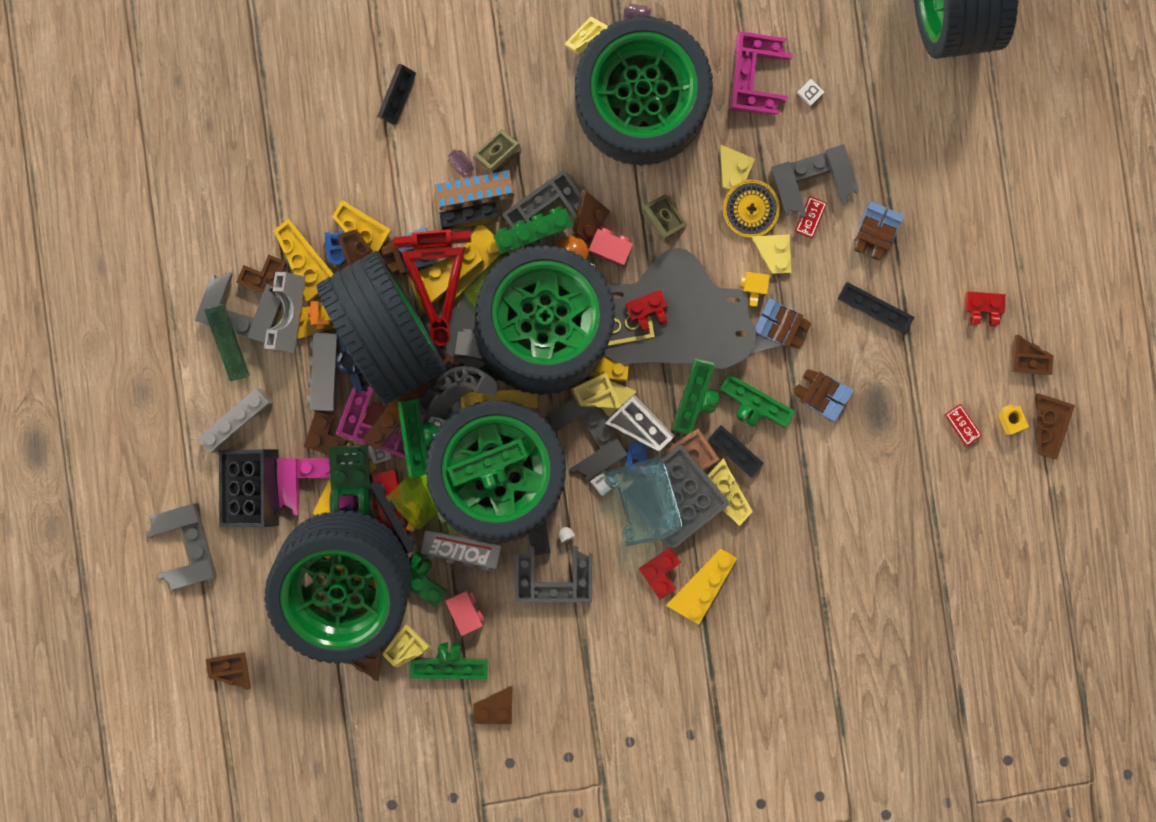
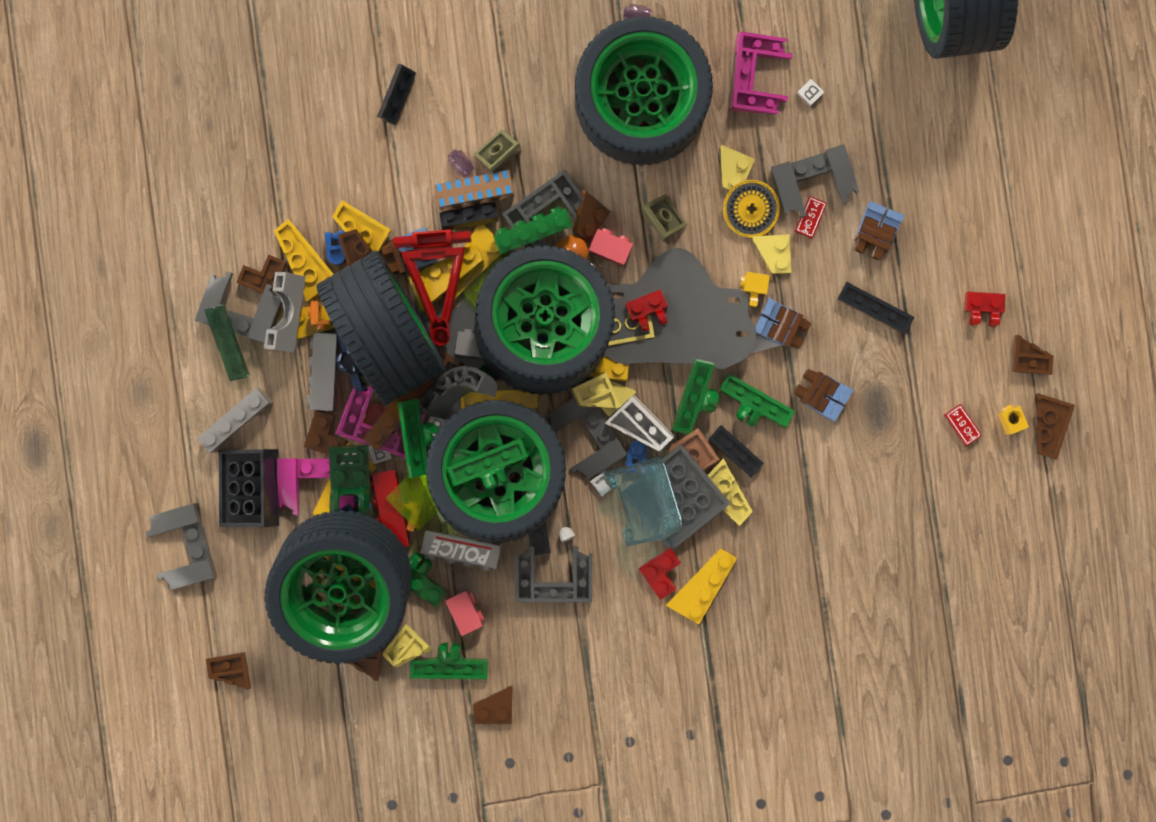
(397, 523): black plate -> none
(584, 35): light yellow wing -> none

